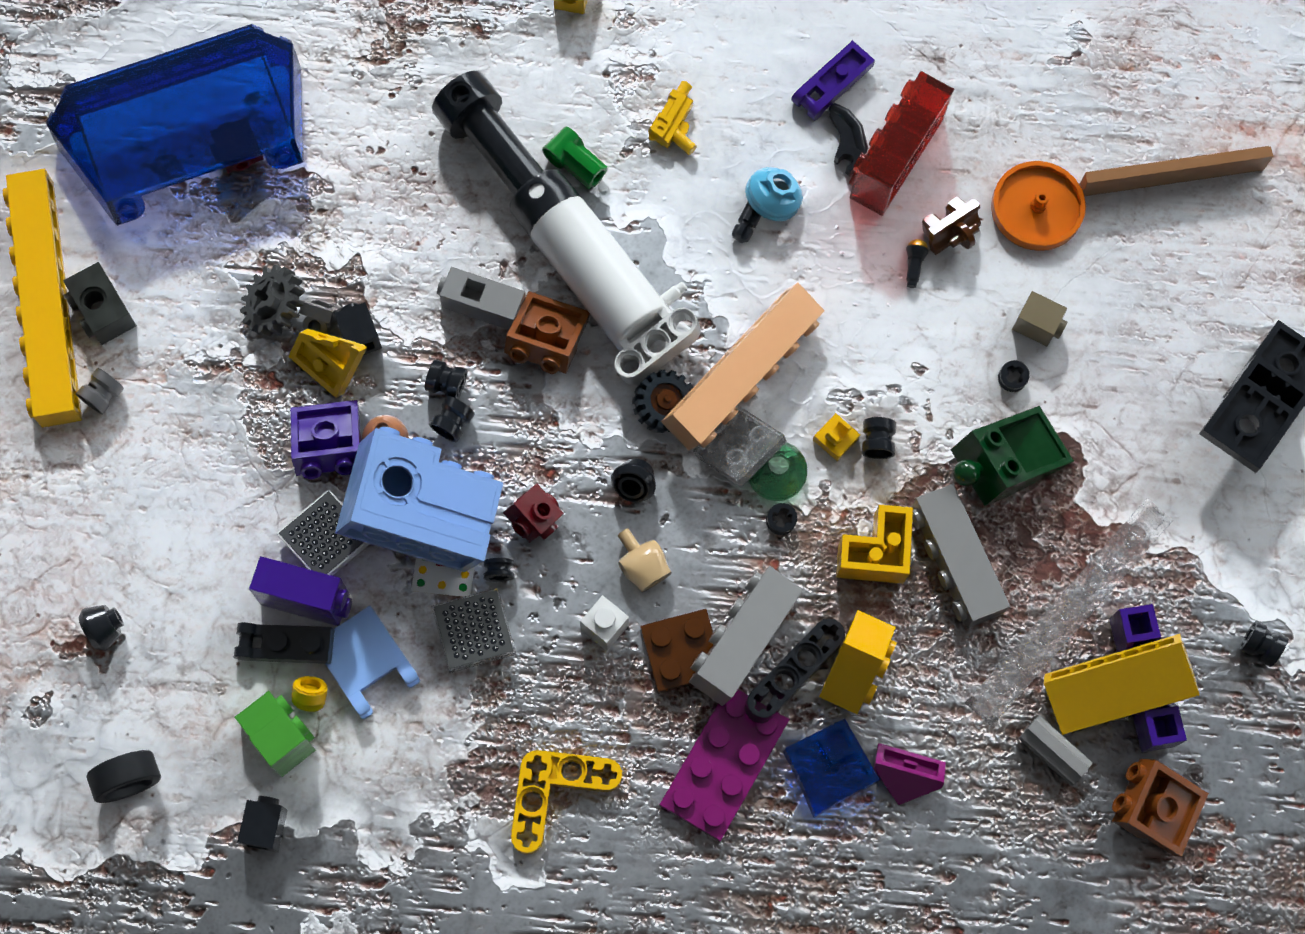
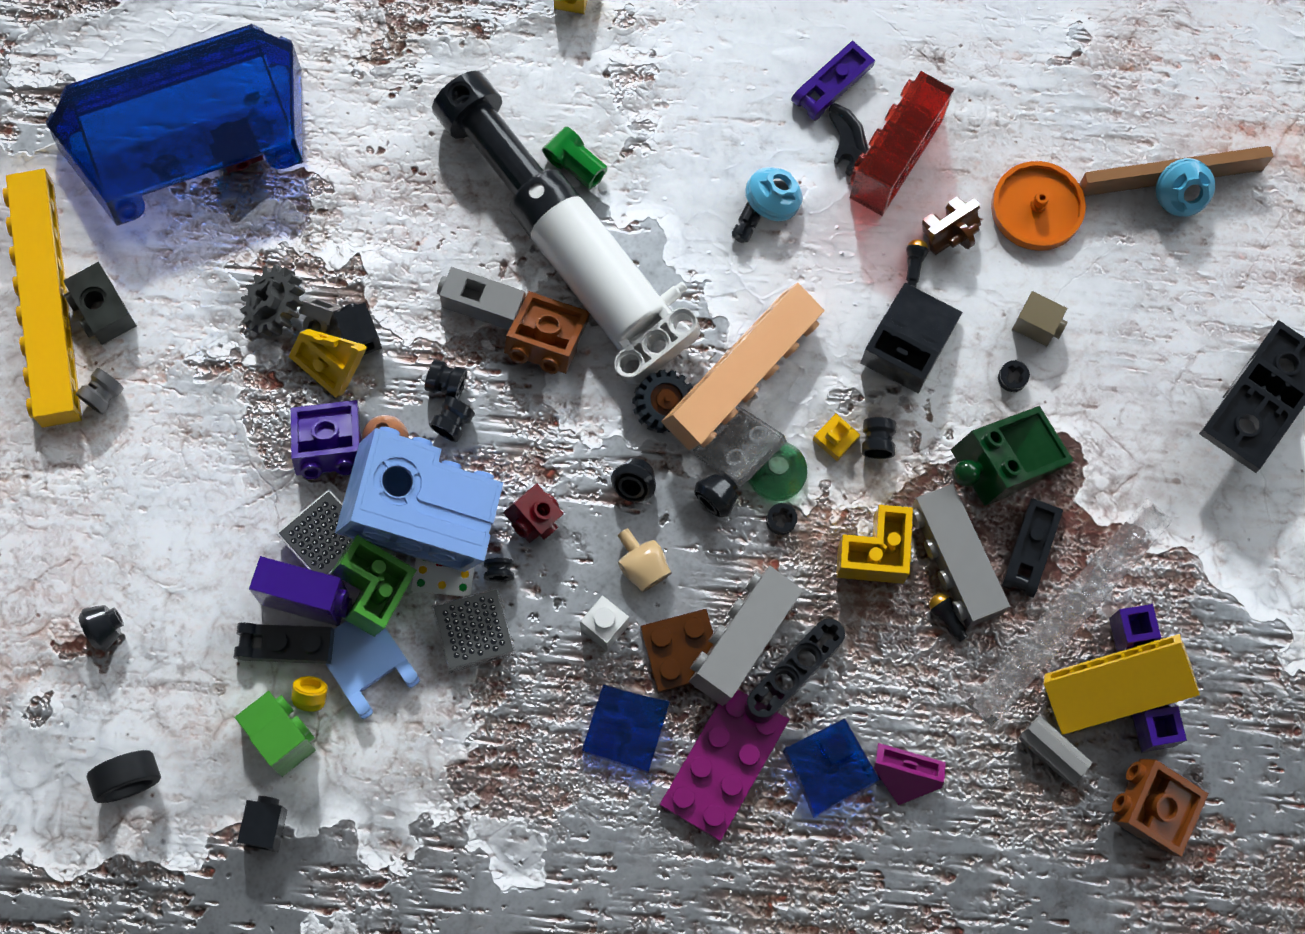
(379, 578): none -> bright green brick
(553, 777): yellow beam -> none
(625, 728): none -> clear blue plate
(671, 123): yellow piece -> none
(717, 494): none -> black cone
(860, 659): yellow brick -> none
(910, 337): none -> black slope
(942, 607): none -> black piece
(1032, 546): none -> black plate
(1177, 179): none -> medium azure piece
(1260, 641): black wheel -> none

